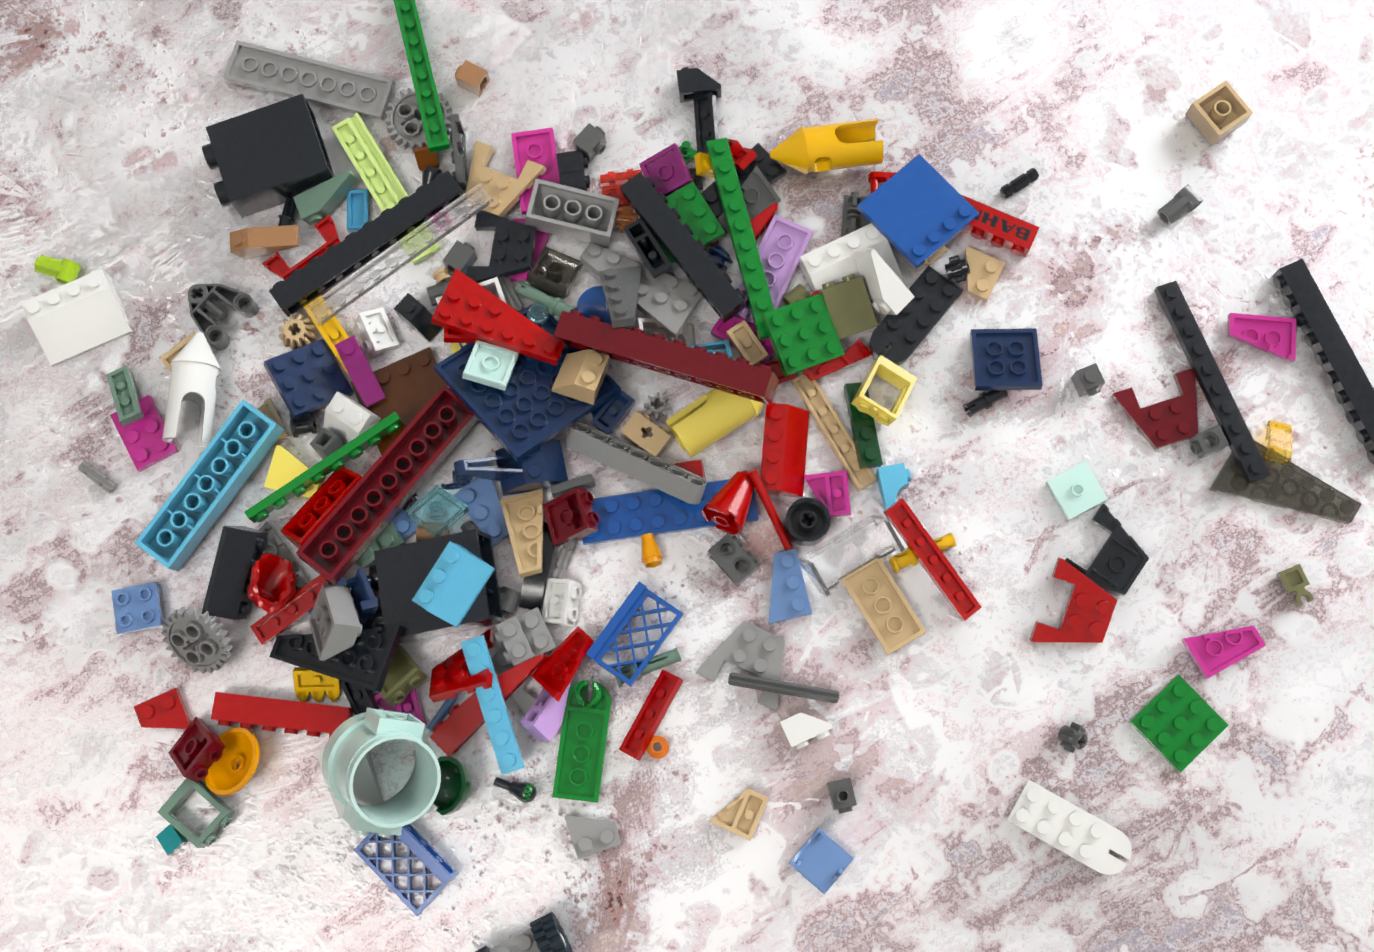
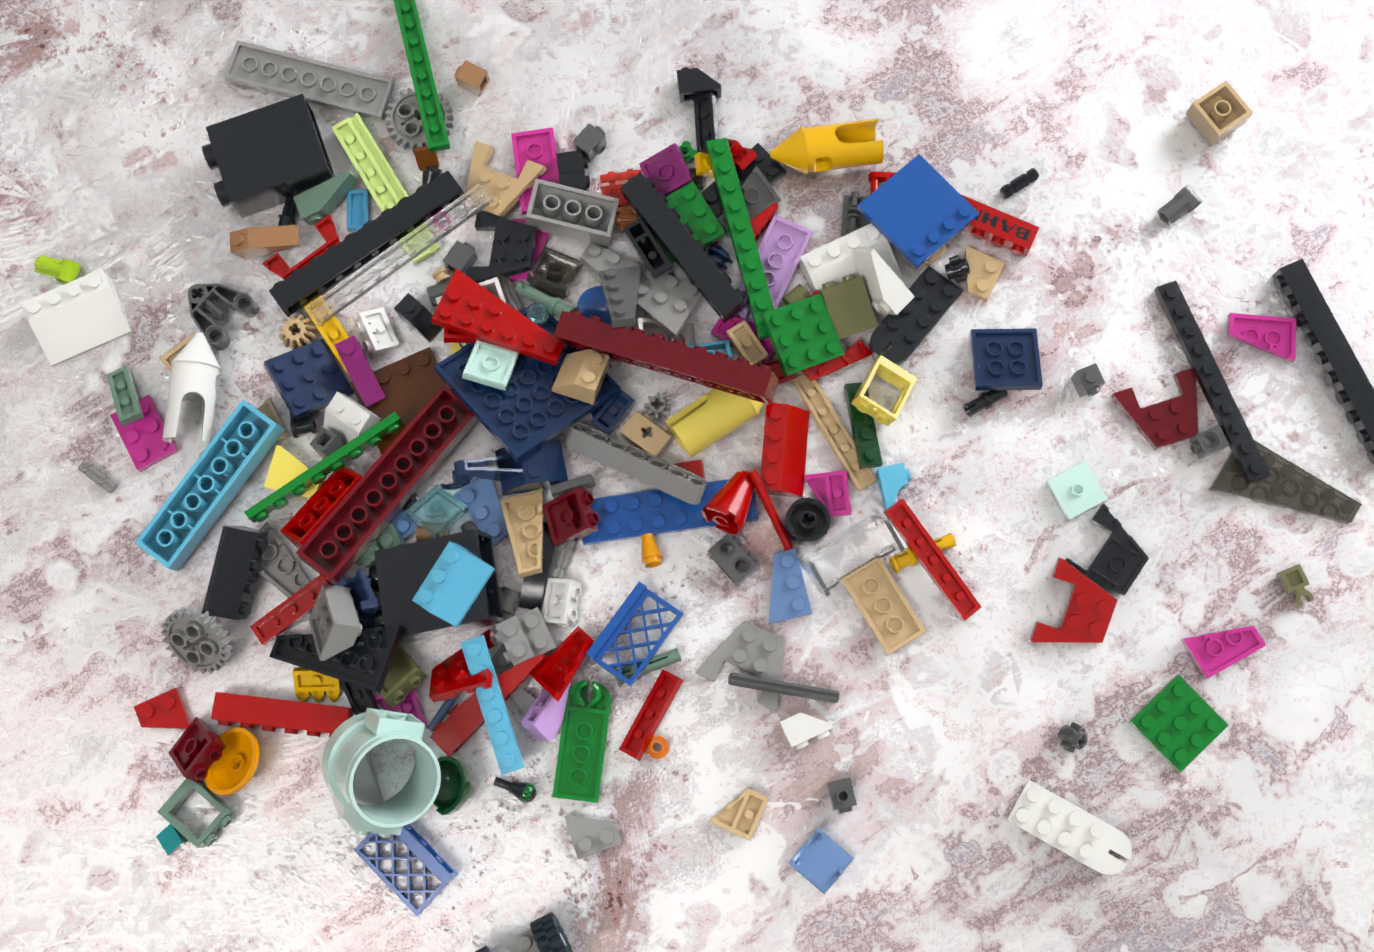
(137, 608): medium blue piece -> none
(271, 583): red hair -> none
(459, 151): dark grey wing -> none
(1279, 442): clear yellow slope -> none

